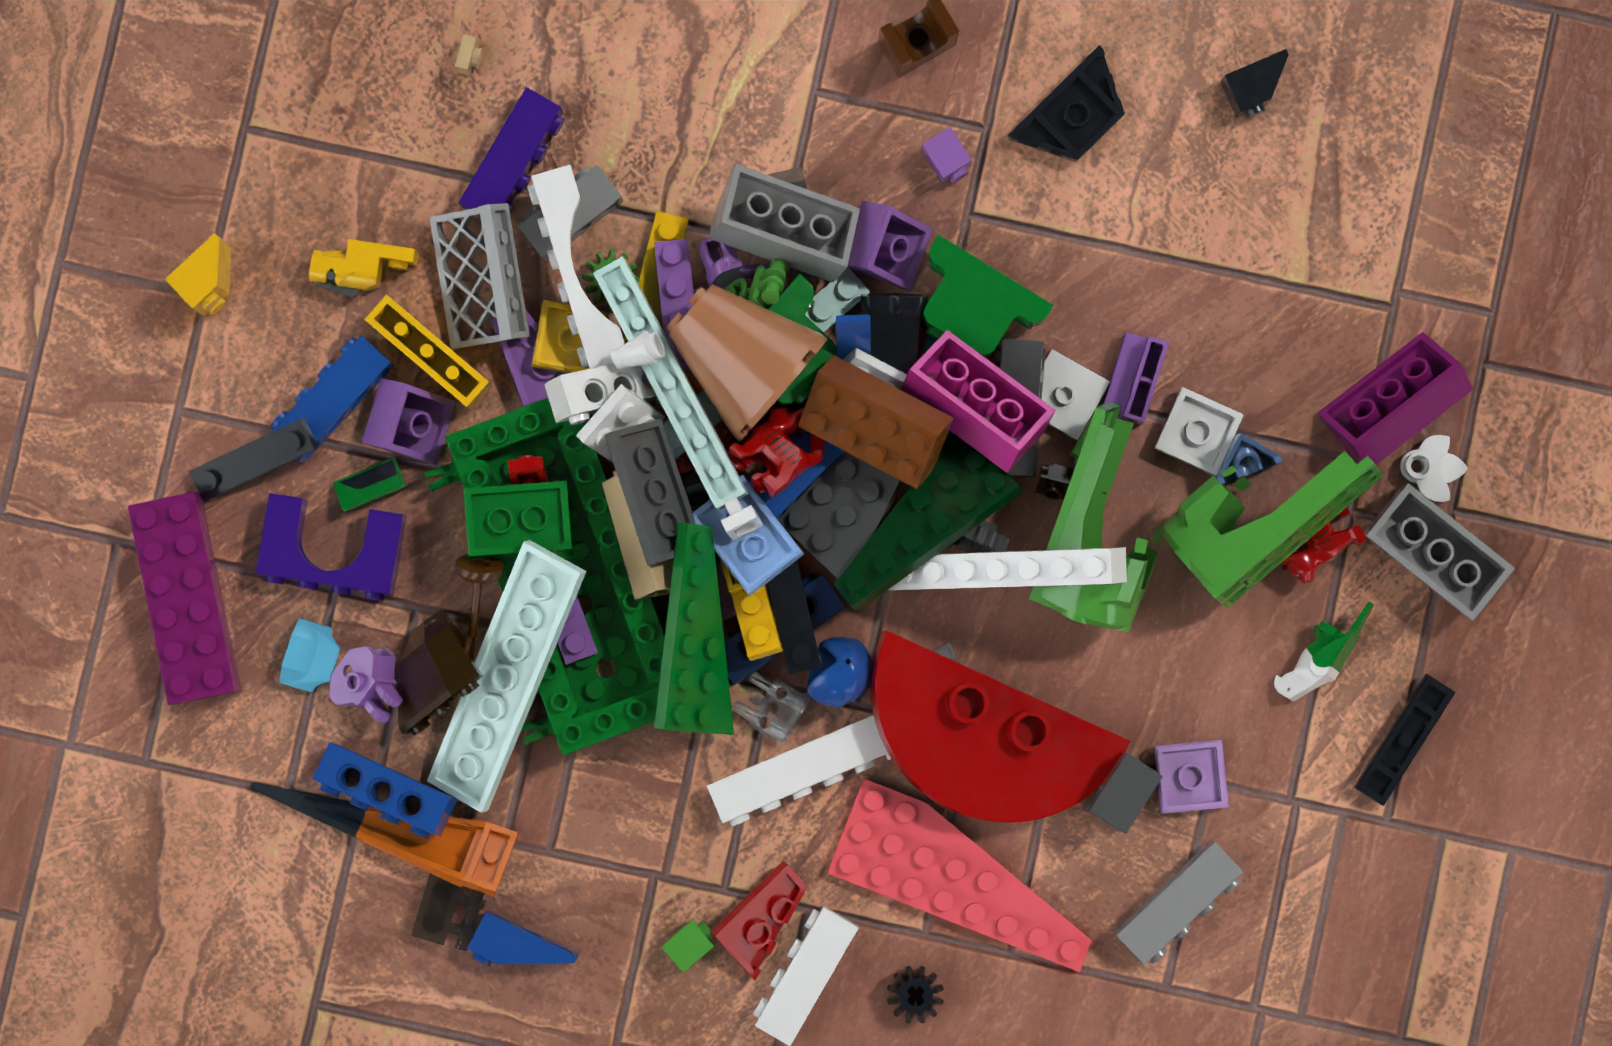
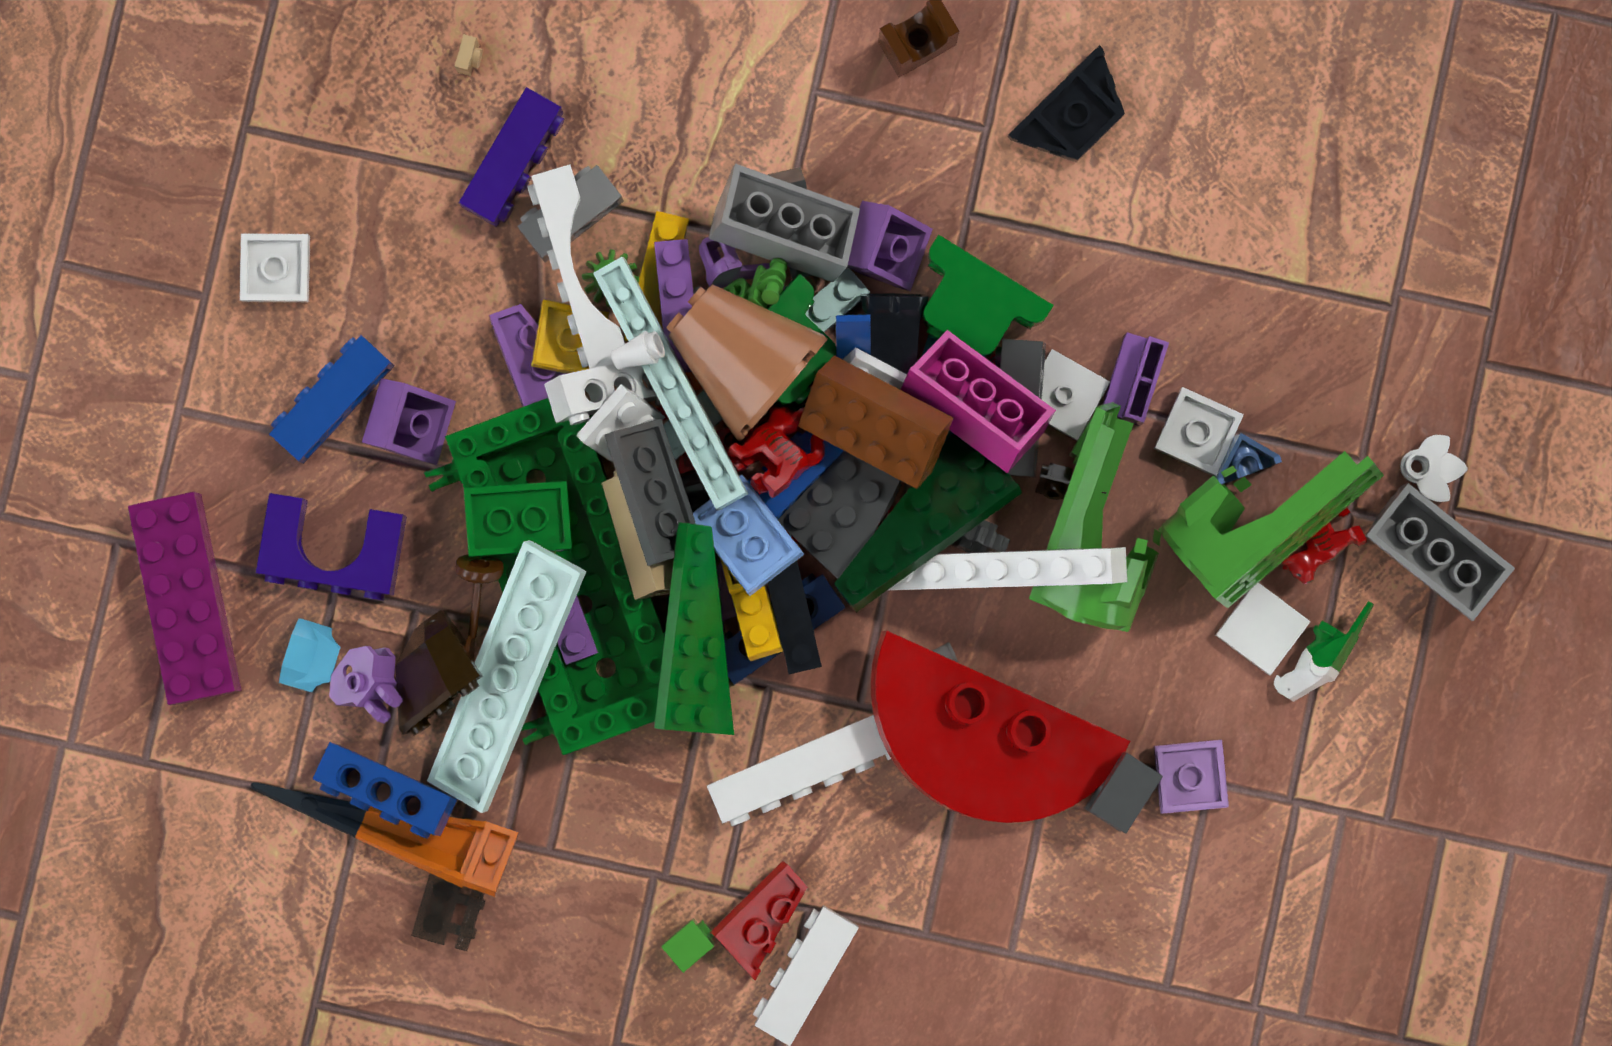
(204, 276): yellow slope -> none
(254, 459): black plate -> none
(274, 267): none -> white plate
(359, 267): yellow plate -> none
(370, 485): green slope -> none
(428, 352): yellow brick -> none
(500, 272): light grey fence -> none
(509, 943): blue slope -> none
(527, 470): red plate -> none
(740, 520): white tile -> none
(789, 709): clear piece -> none
(843, 674): blue piece -> none
(903, 995): black gear -> none
(926, 862): coral wing -> none
(947, 156): medium lavender brick -> none
(1178, 903): light grey brick -> none
(1254, 84): black slope -> none
(1262, 628): none -> white tile
(1396, 400): magenta slope -> none
(1404, 739): black plate -> none

